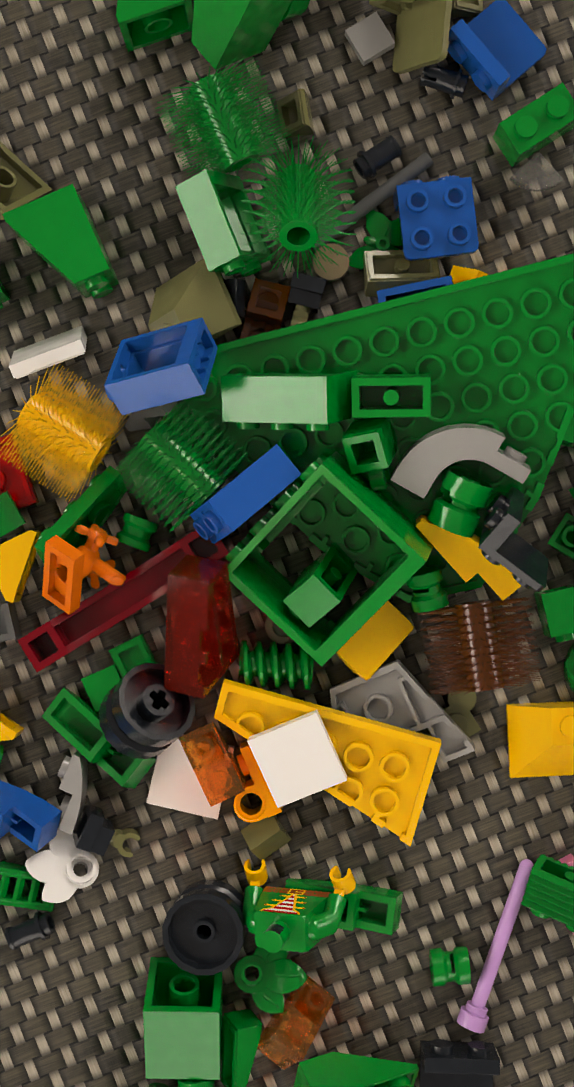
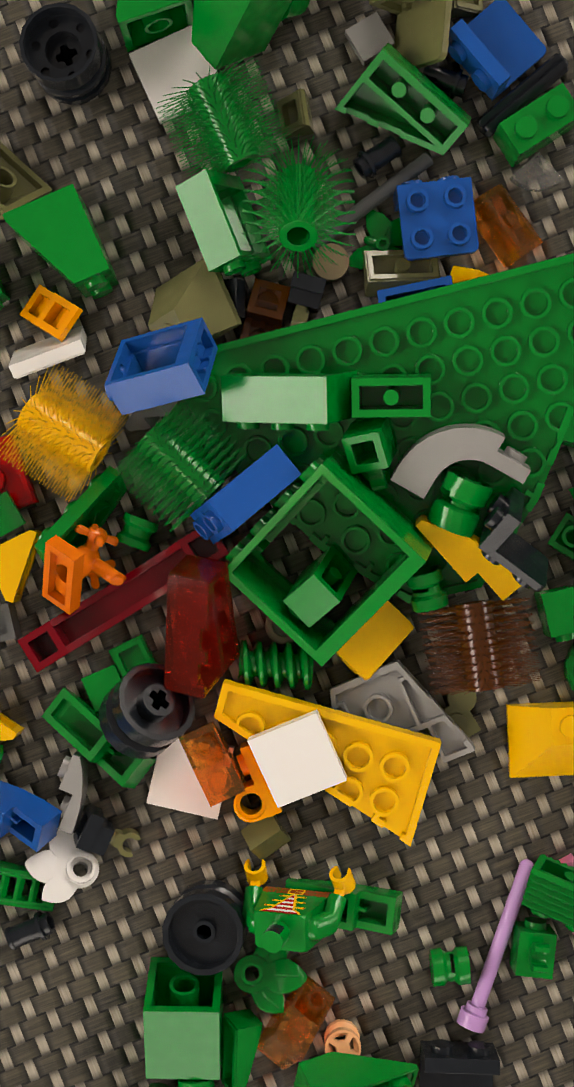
(51, 40): none -> black wheel
(51, 313): none -> light orange slope
(166, 65): none -> white tile
(350, 1044): none -> light nougat wheel
(405, 102): none -> green wedge
(504, 226): none -> clear orange slope
(523, 94): none -> black axle
(533, 948): none -> green brick

